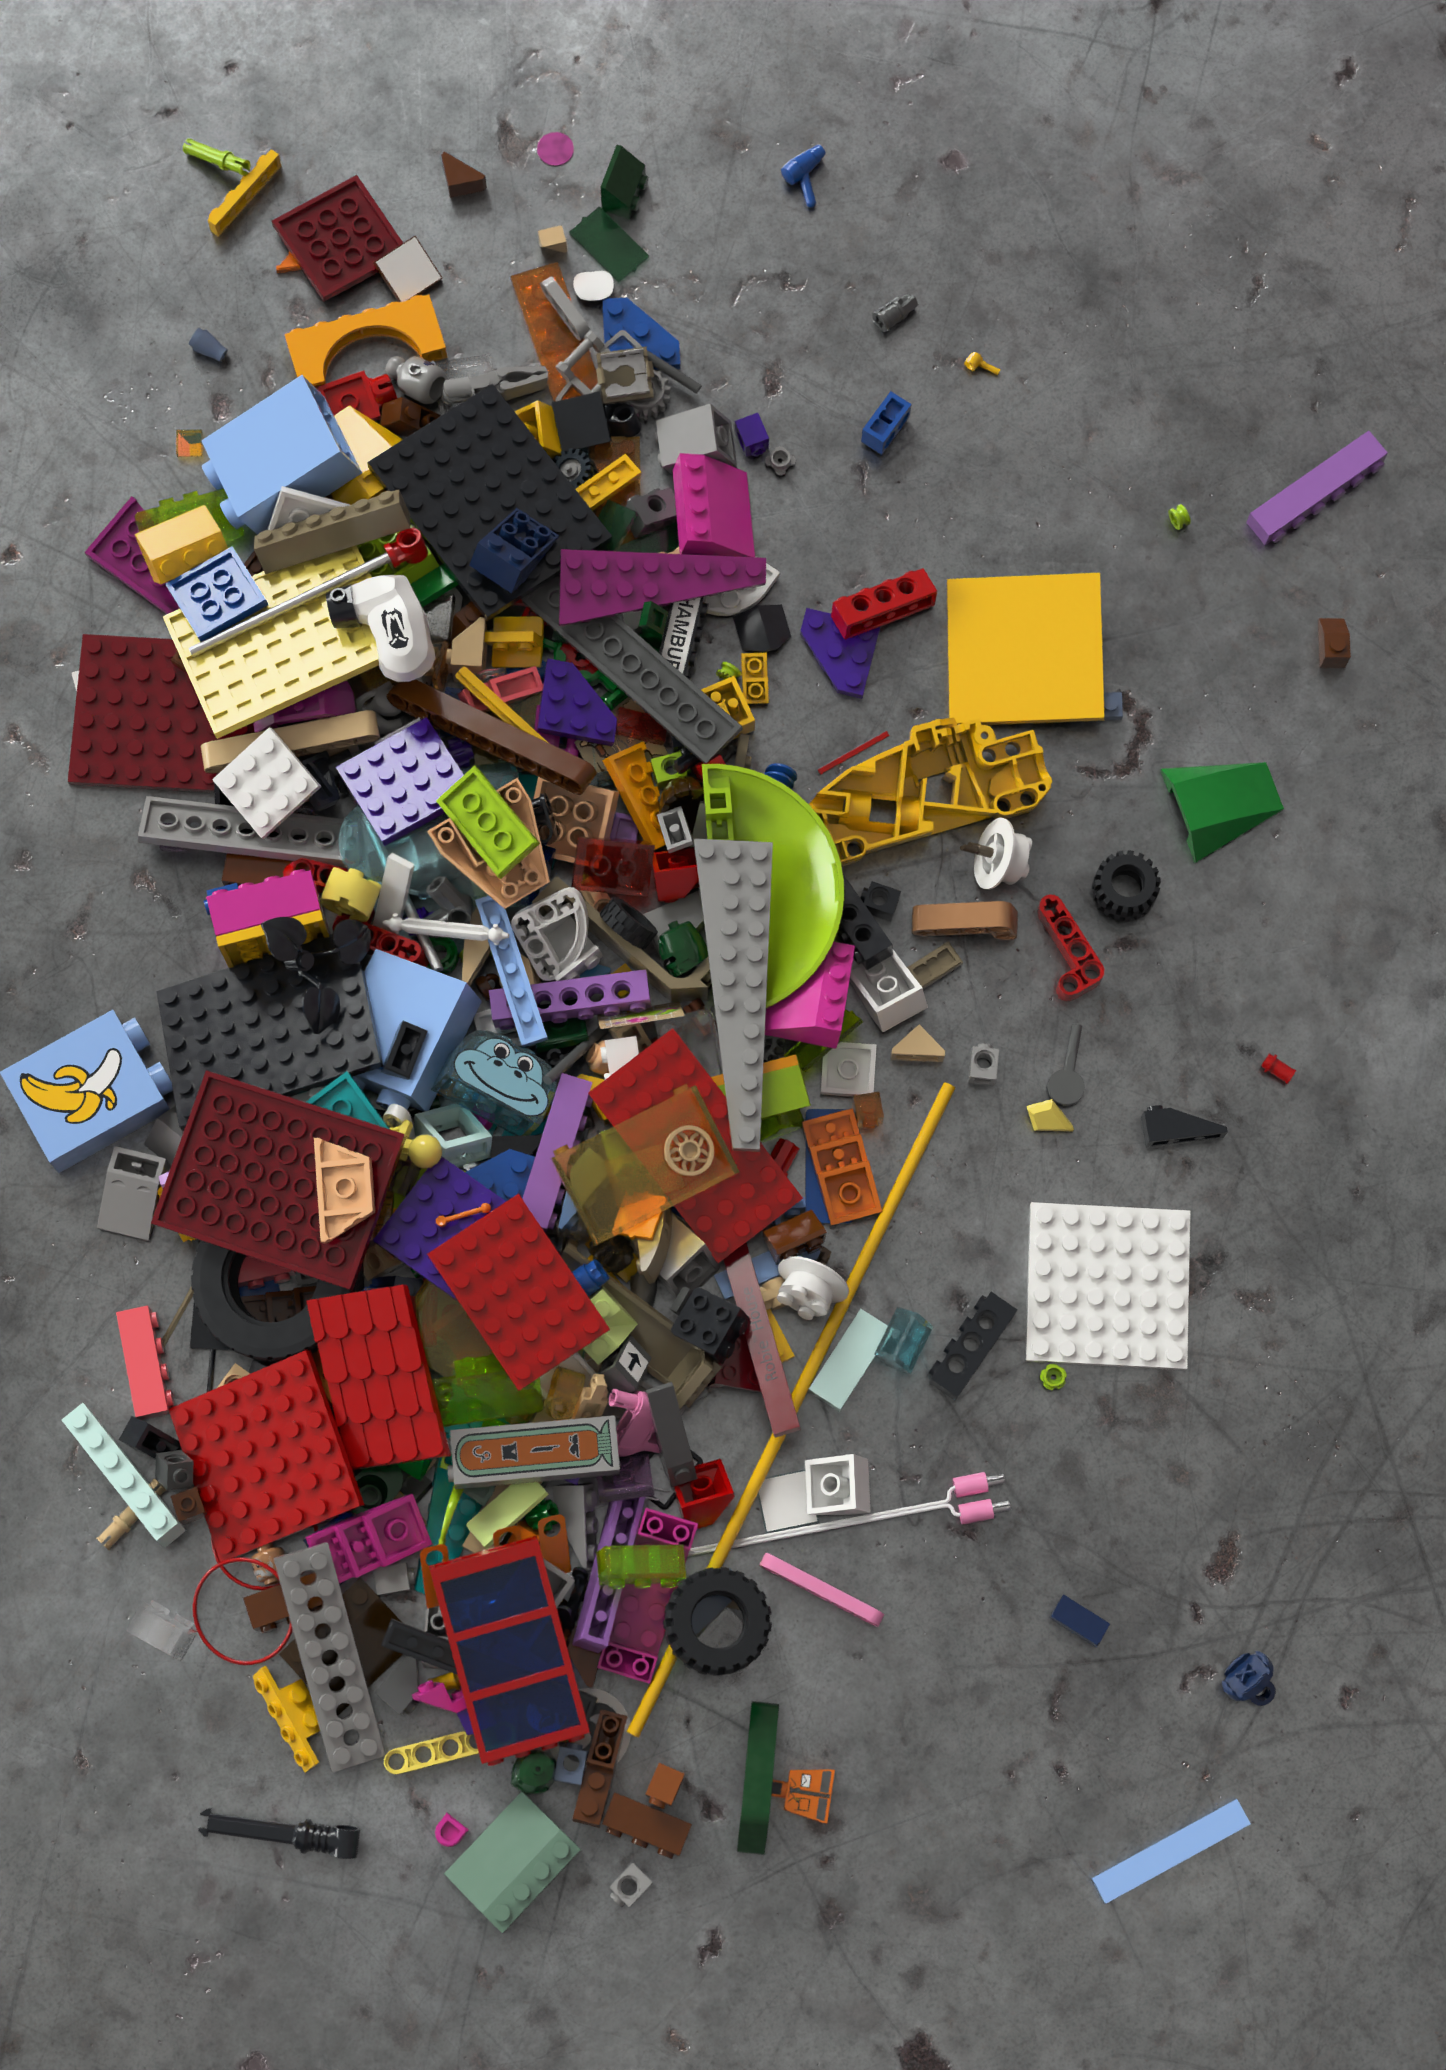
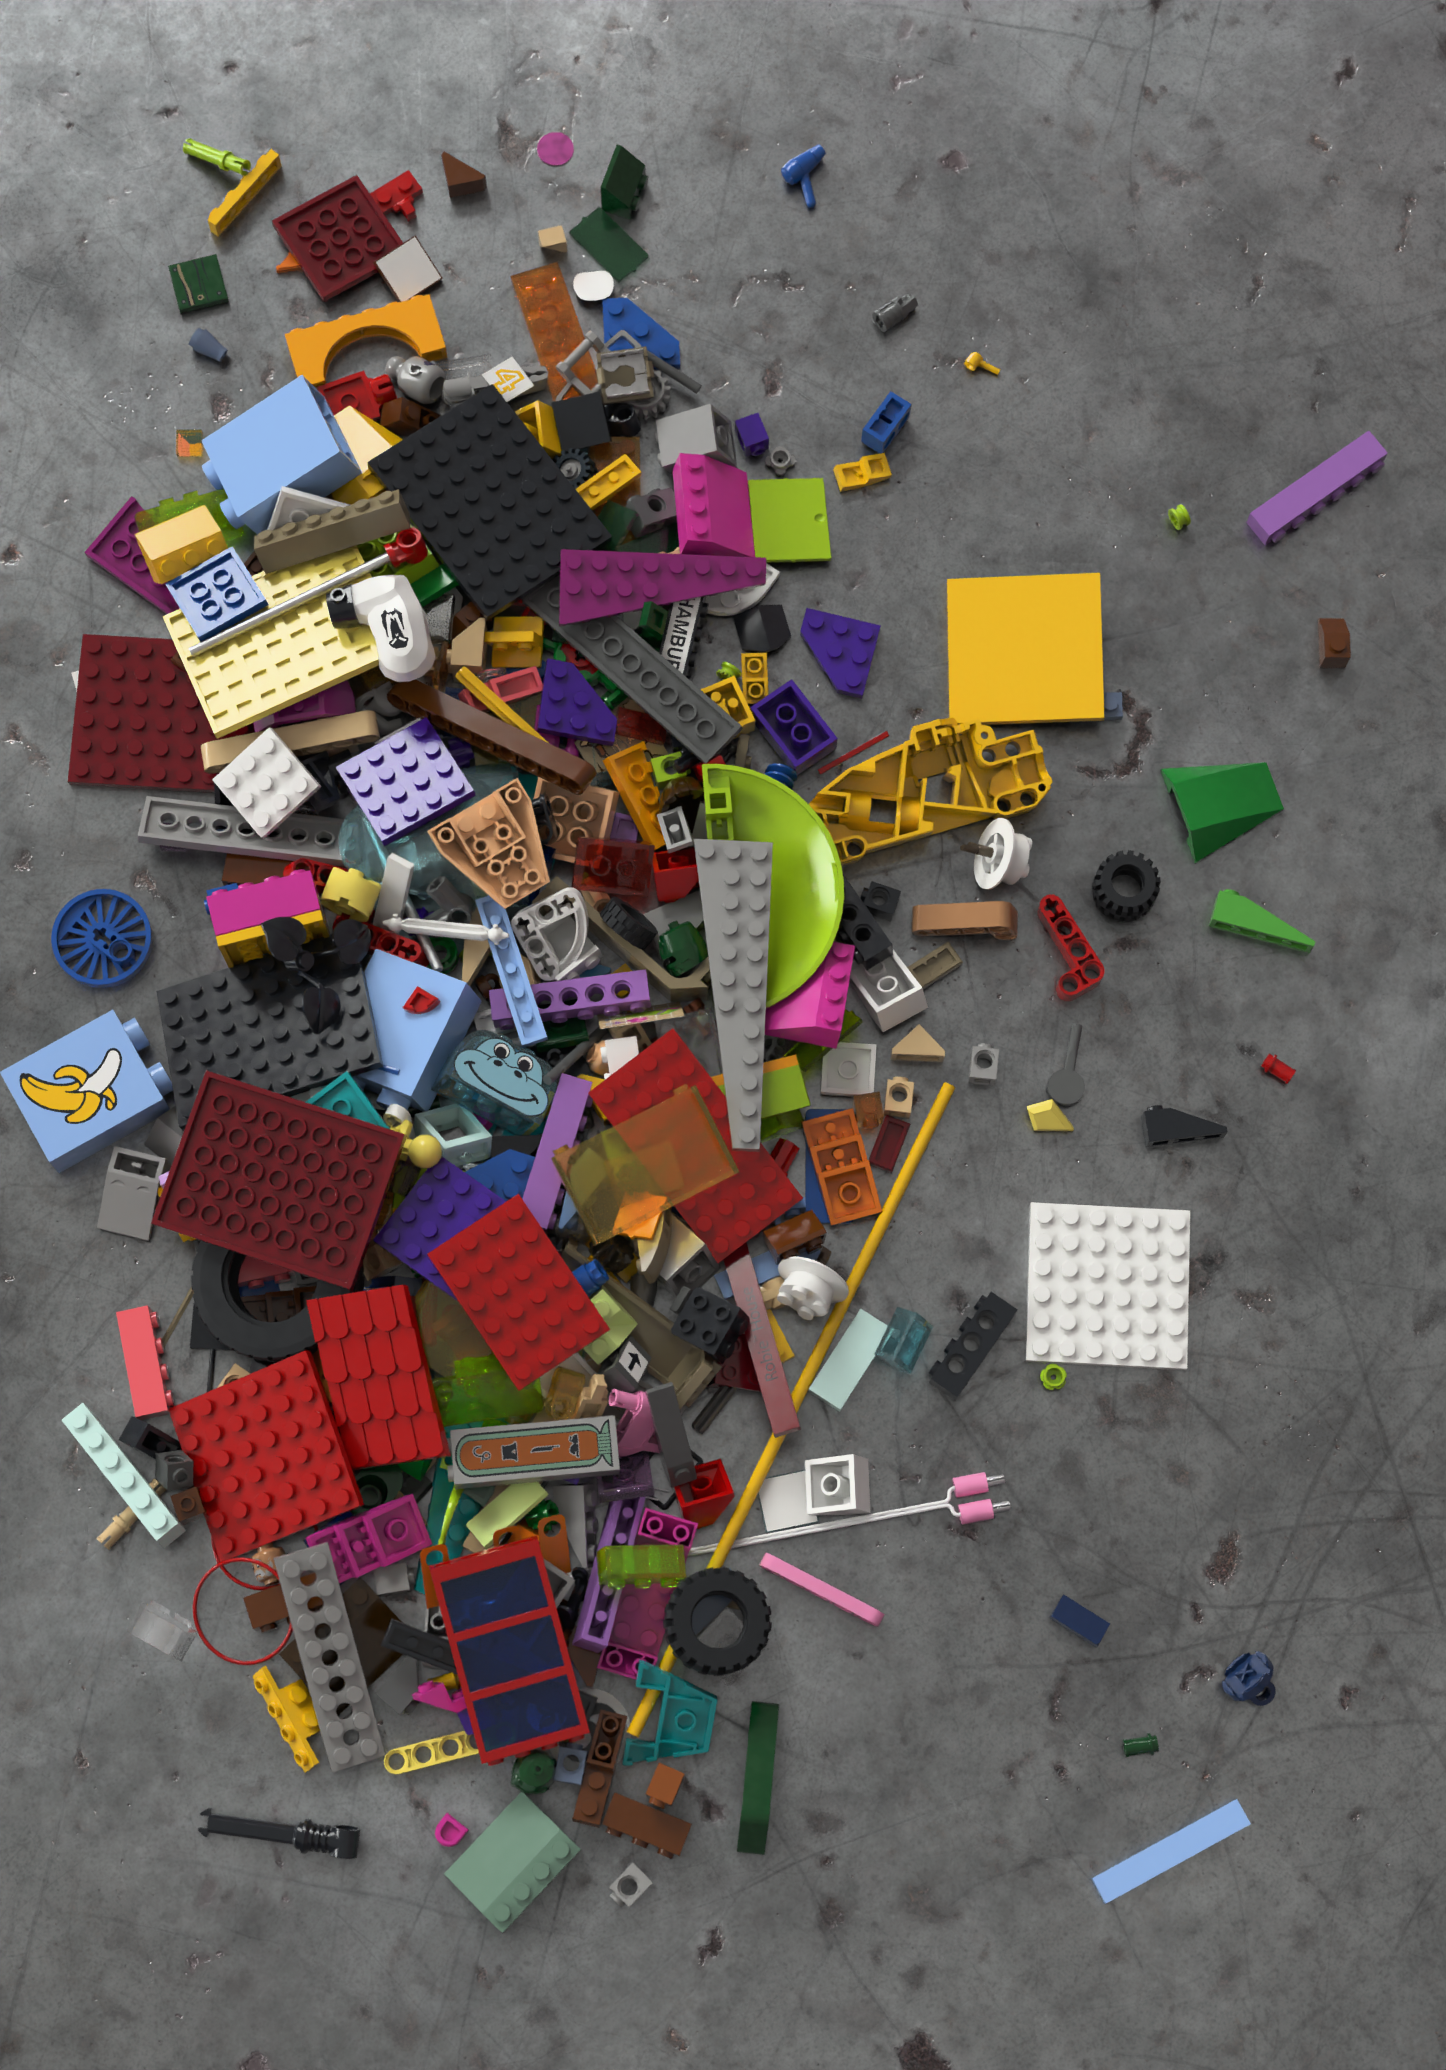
(73, 915): none -> blue piece
(198, 283): none -> dark green tile
(342, 1188): light nougat wing -> none
(398, 195): none -> red hinge
(404, 1050): black slope -> none
(420, 1001): none -> red tile
(442, 1221): orange hinge -> none
(487, 822): lime tile -> none
(508, 379): none -> white sticker
(512, 550): dark blue slope -> none
(565, 308): light grey beam -> none
(683, 1720): none -> teal wing
(689, 1150): tan wheel -> none
(713, 1408): none -> dark grey axle
(789, 519): none -> lime piece
(793, 727): none -> dark purple brick
(806, 1793): orange torso -> none
(862, 473): none -> yellow slope
(889, 1143): none -> dark red tile
(895, 1108): none -> tan brick
(920, 596): red brick -> none
(1141, 1745): none -> dark green pin
(1246, 918): none -> bright green slope

